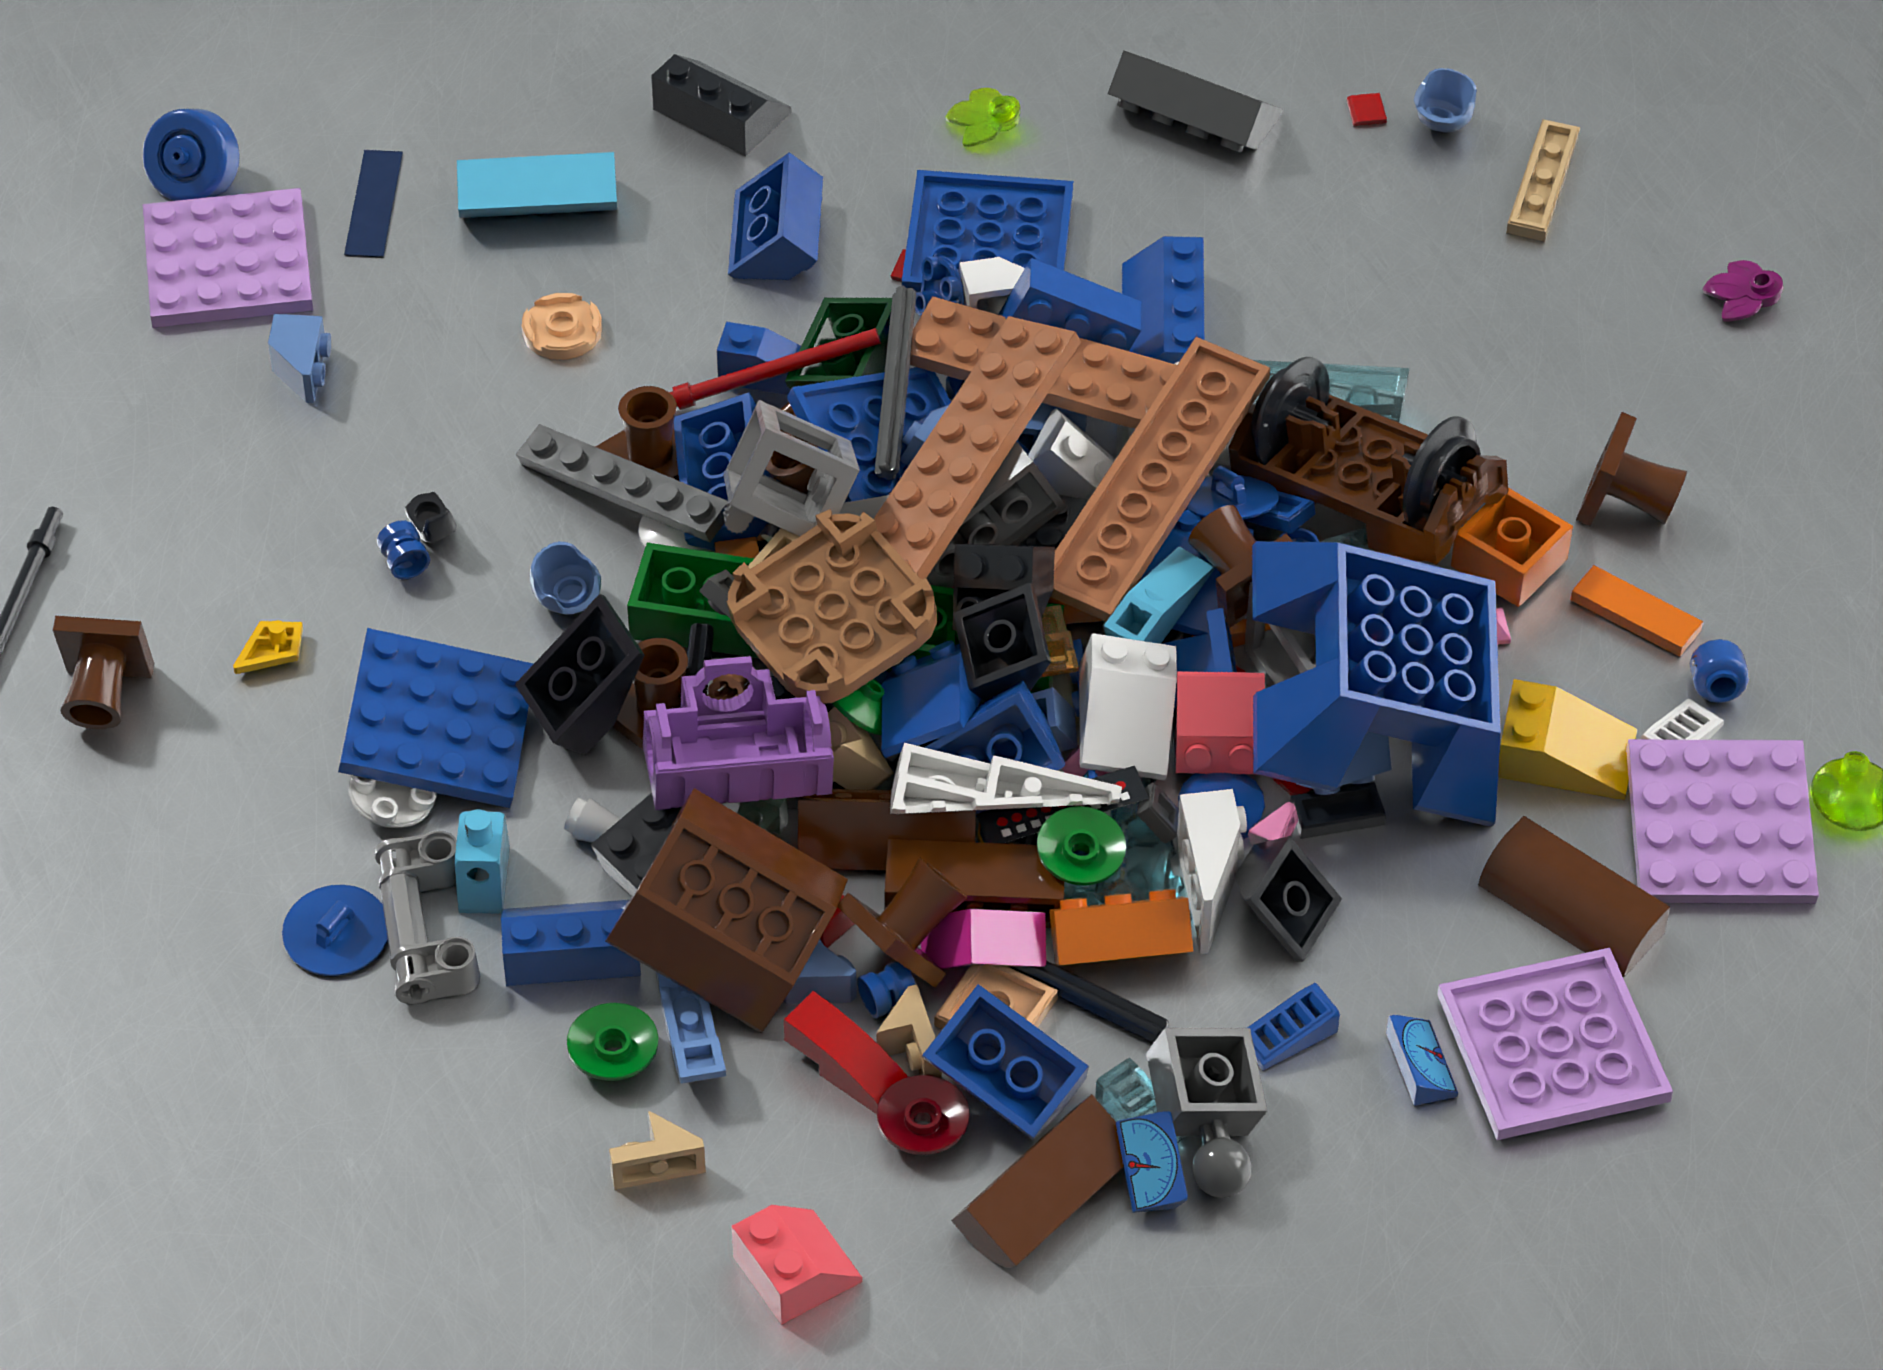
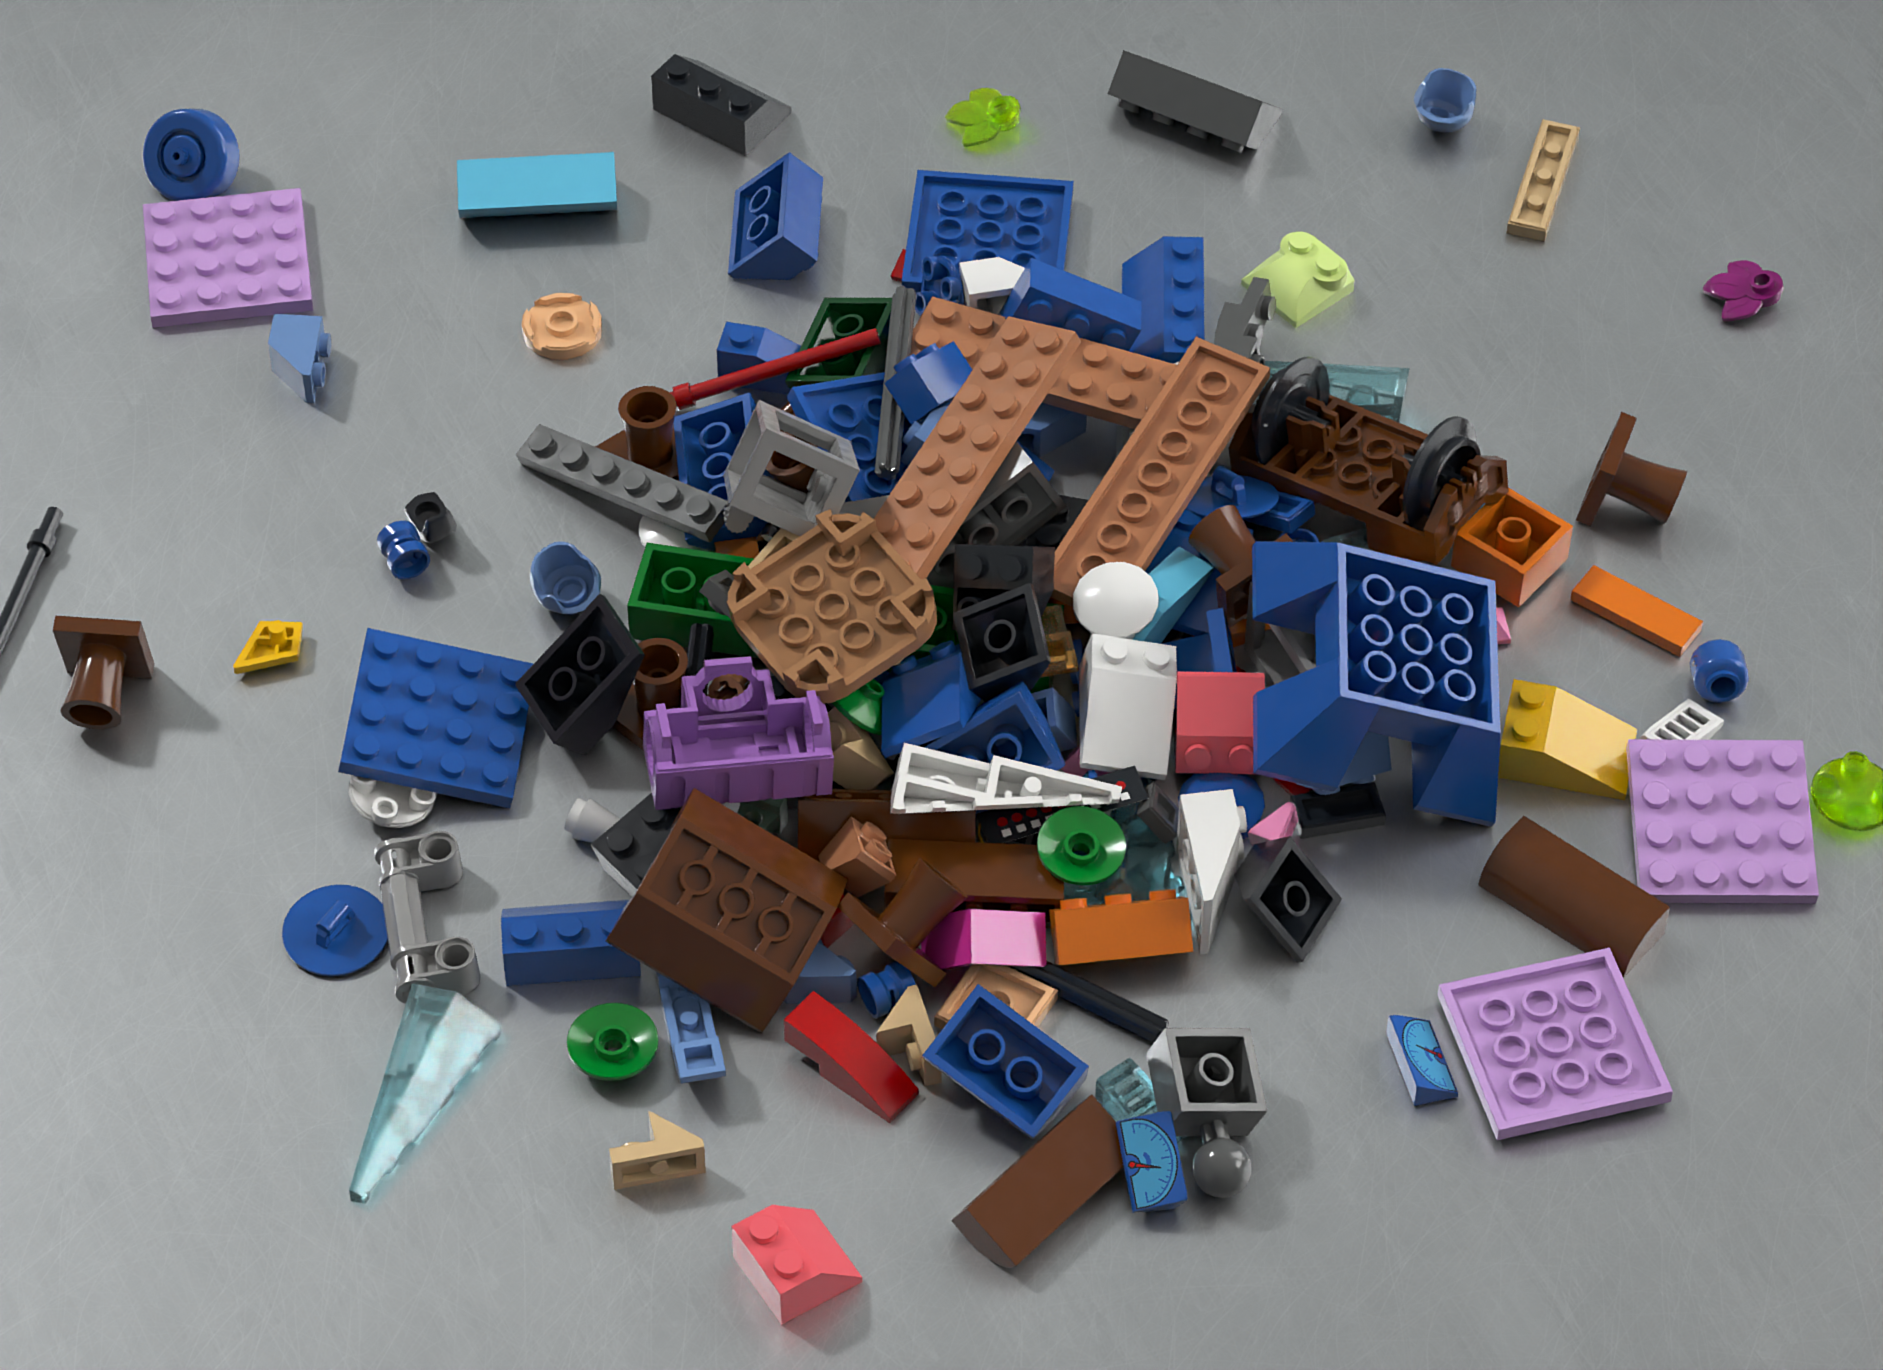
(373, 203): dark blue sticker -> none
(432, 1051): none -> clear light blue wedge
(483, 845): medium azure torso -> none
(860, 856): none -> nougat slope
(926, 1100): dark red dish -> none
(928, 380): none -> blue brick
(1069, 457): white slope -> none
(1115, 600): none -> white dish
(1242, 324): none -> dark grey slope
(1303, 277): none -> yellowish green slope
(1314, 1012): blue slope -> none
(1366, 109): red piece -> none

